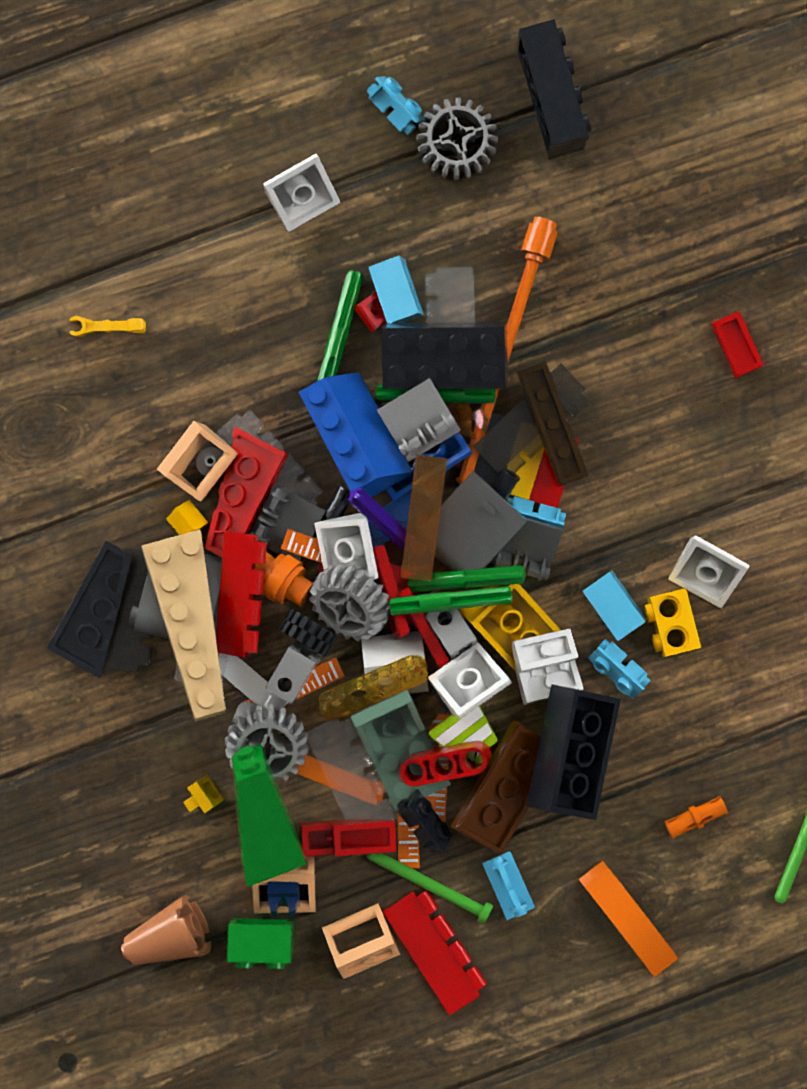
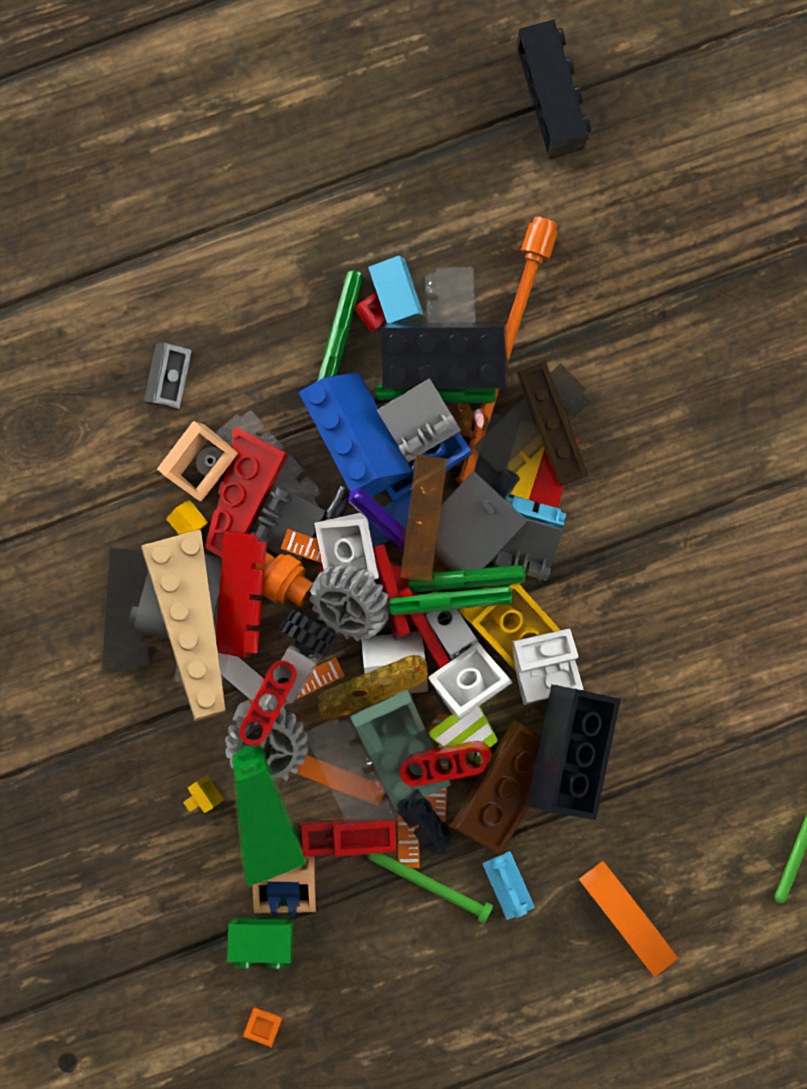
(92, 615): black wing -> none
(132, 325): yellow piece -> none
(167, 375): none -> dark grey slope
(169, 935): nougat cone -> none
(262, 1026): none -> orange tile
(271, 687): none -> red beam
(301, 192): white slope -> none
(365, 955): light nougat tile -> none
(389, 94): medium azure hinge -> none
(428, 947): red windscreen -> none
(469, 135): light grey gear -> none
(614, 605): medium azure hinge -> none
(628, 679): medium azure hinge -> none
(681, 620): yellow brick -> none
(696, 817): orange pin -> none
(708, 571): white slope -> none
(737, 344): red tile -> none

